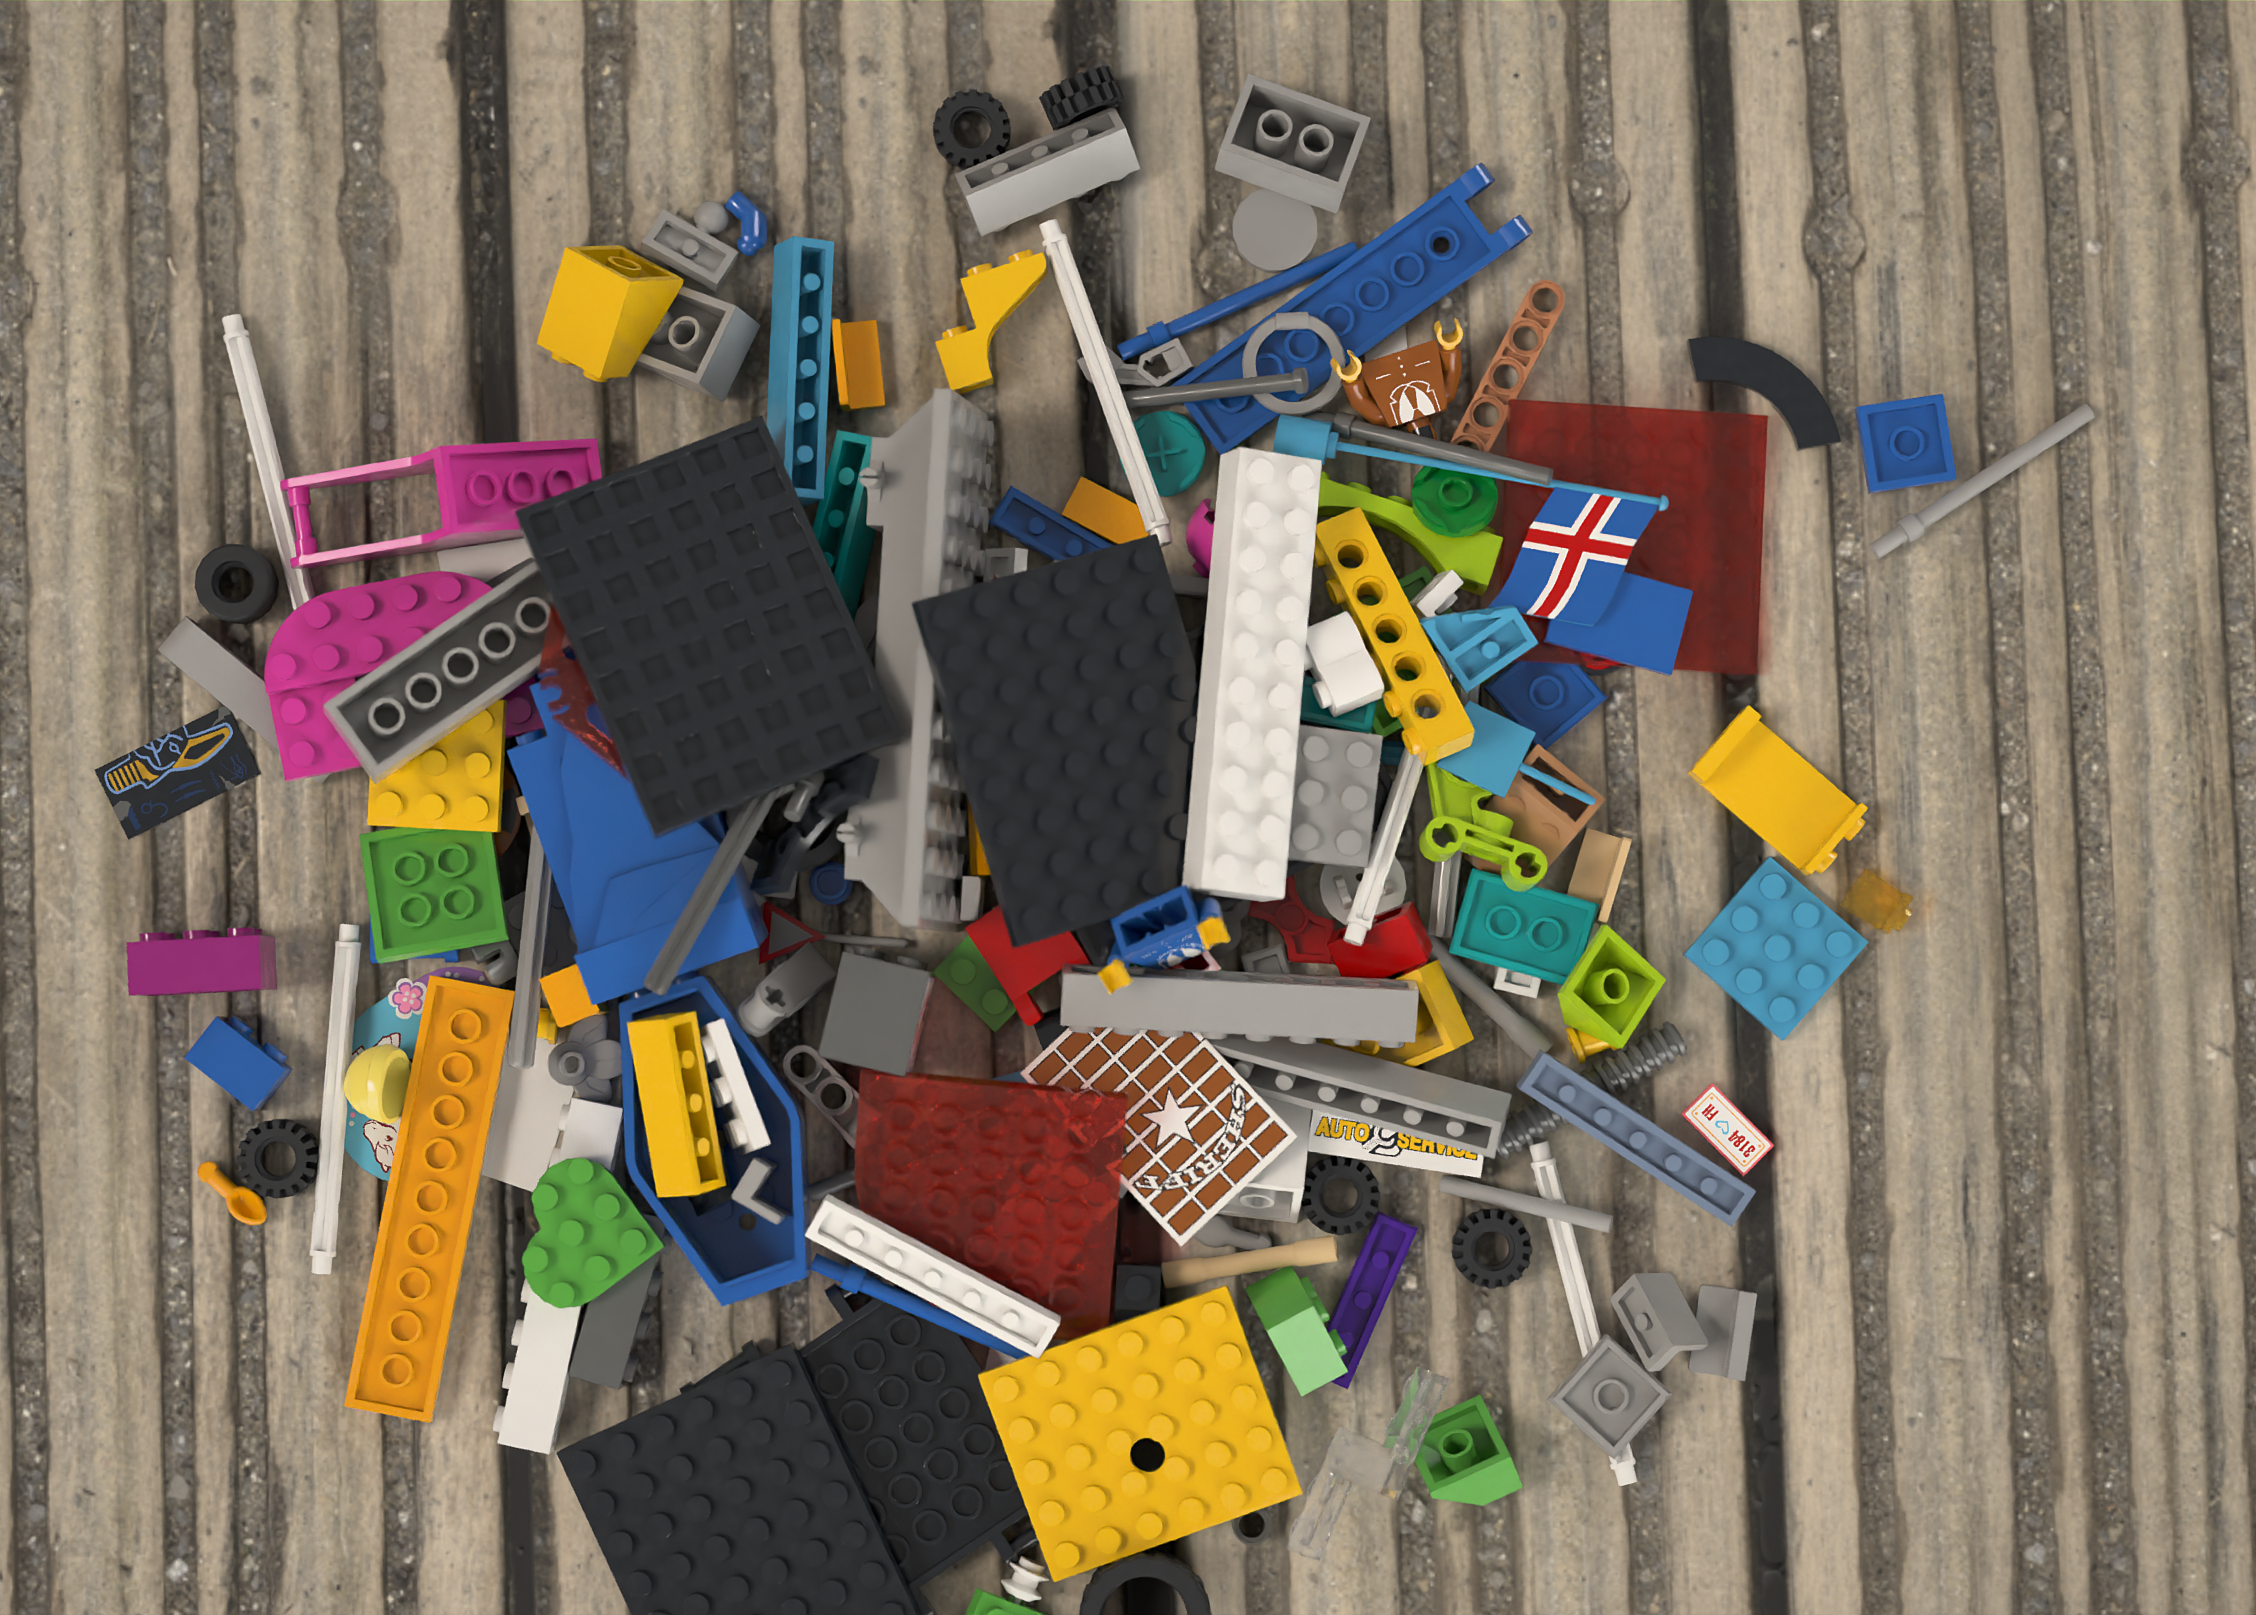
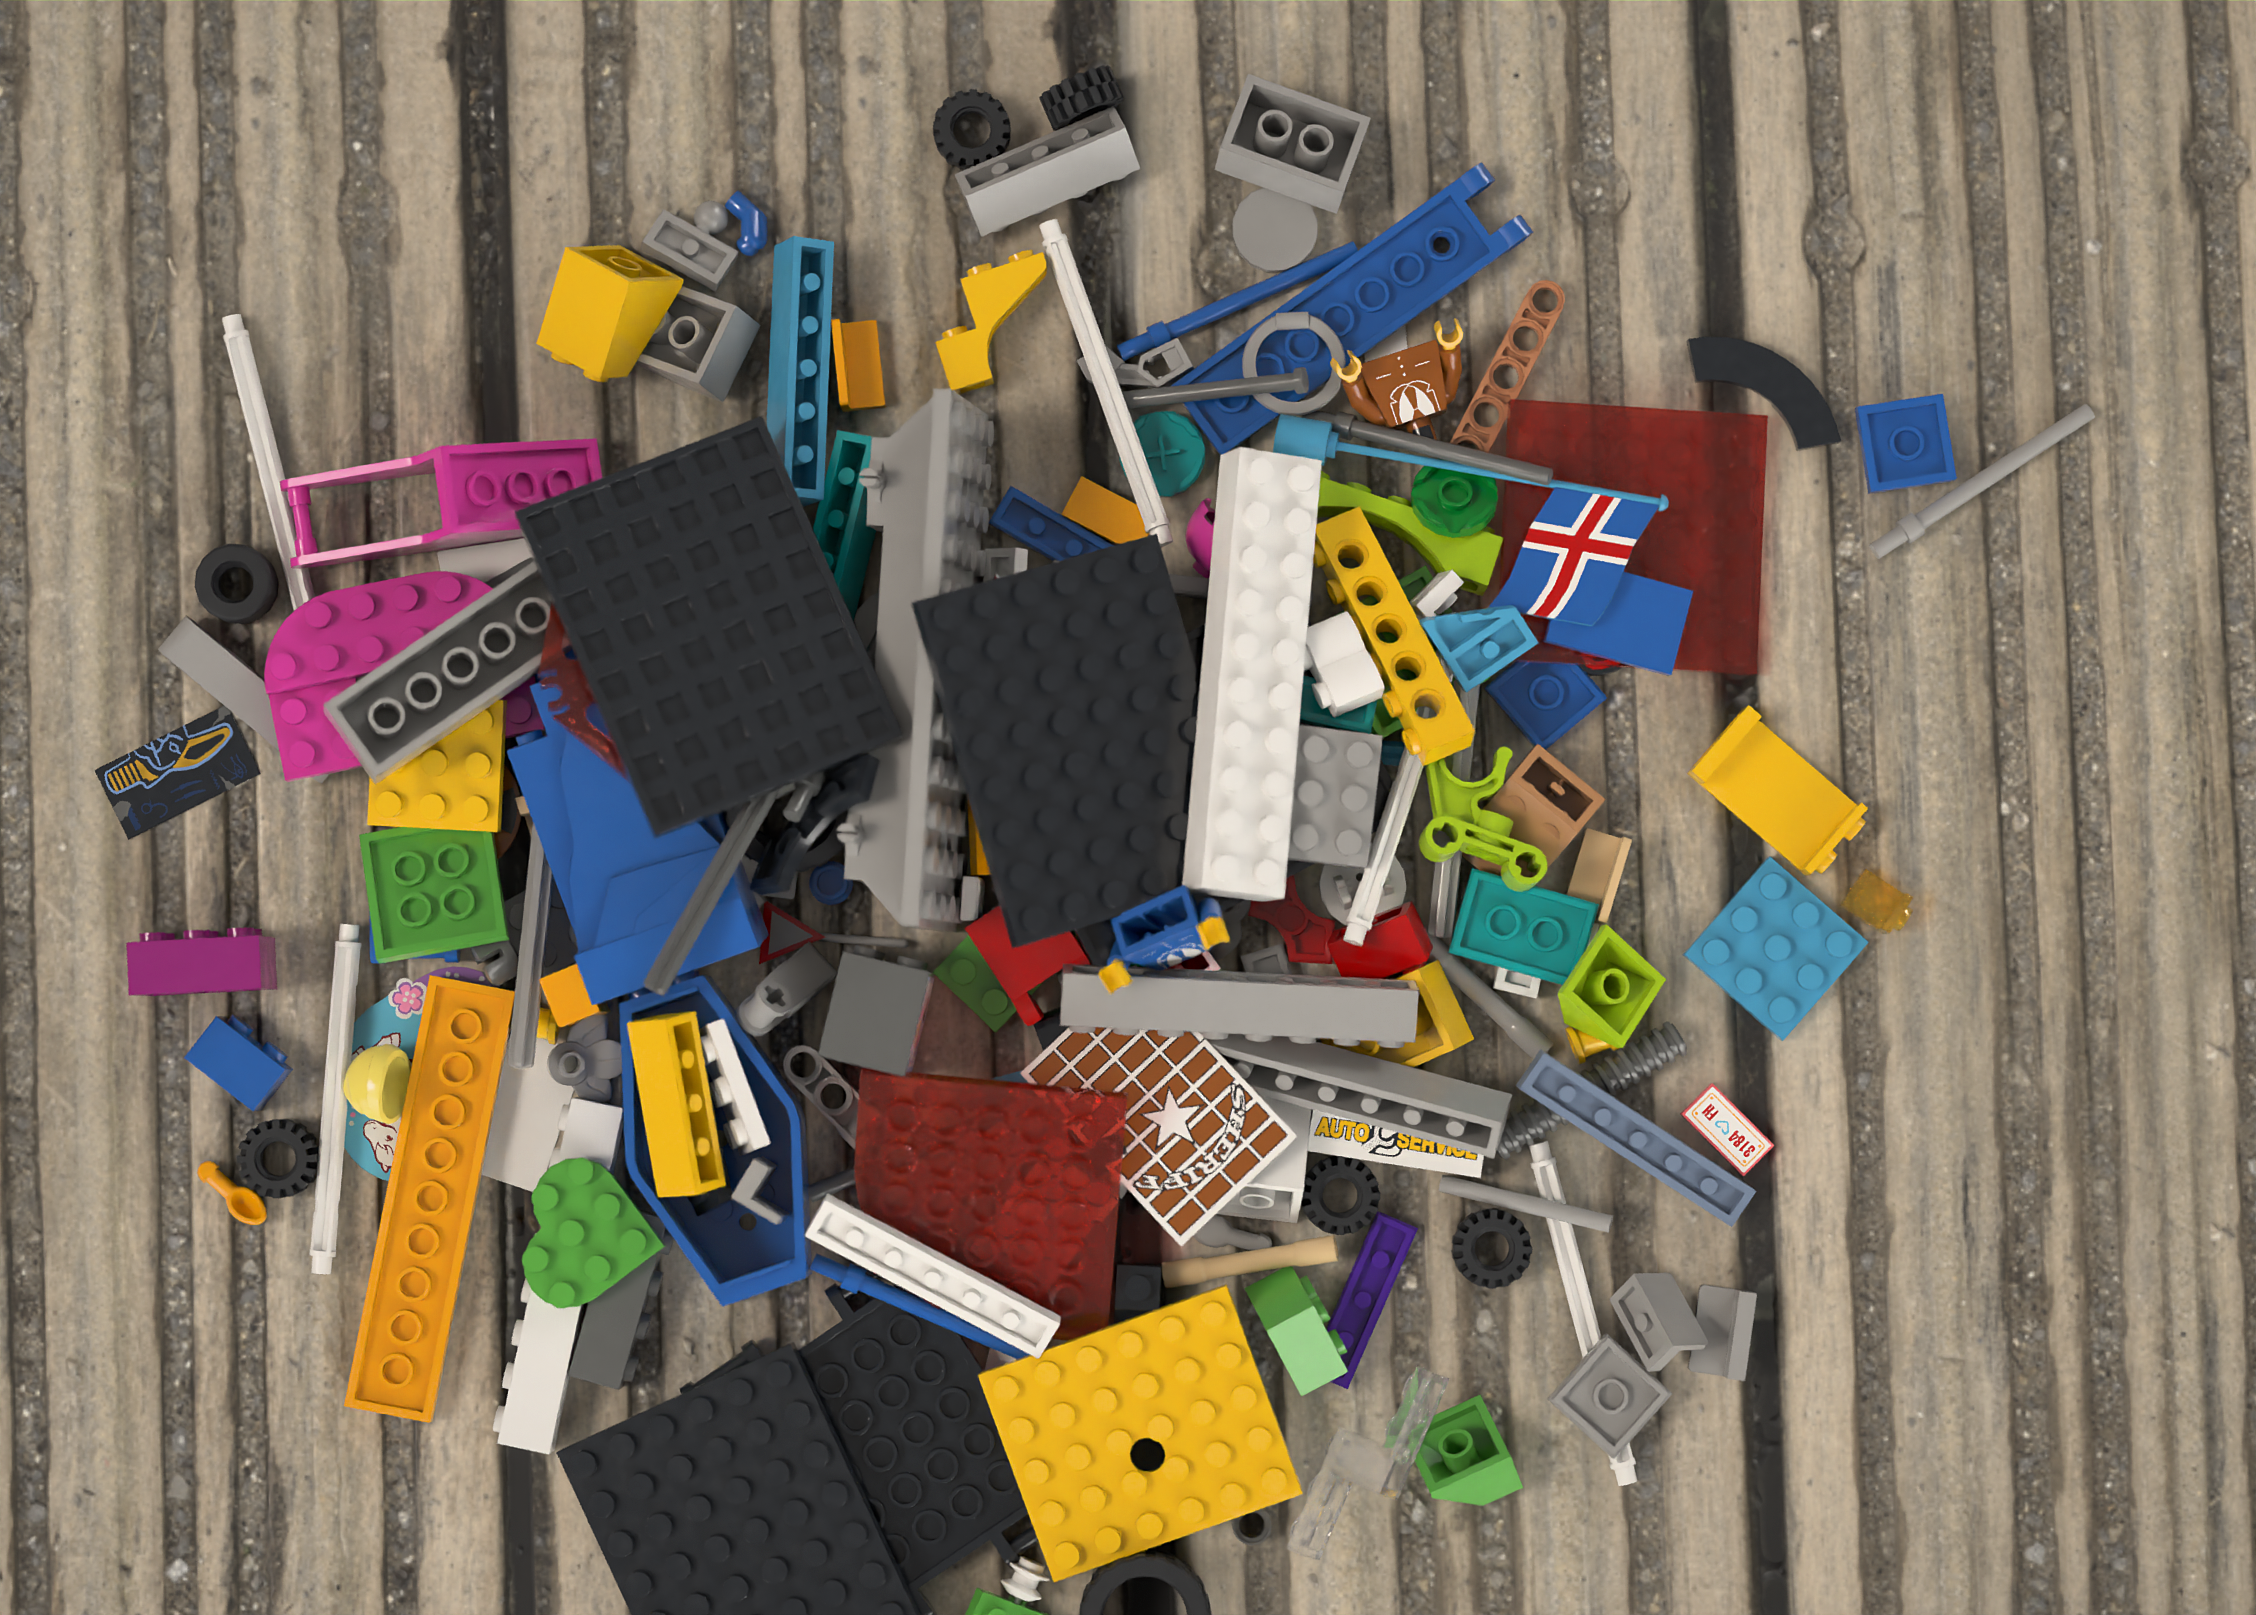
(1498, 755): dark azure piece -> none

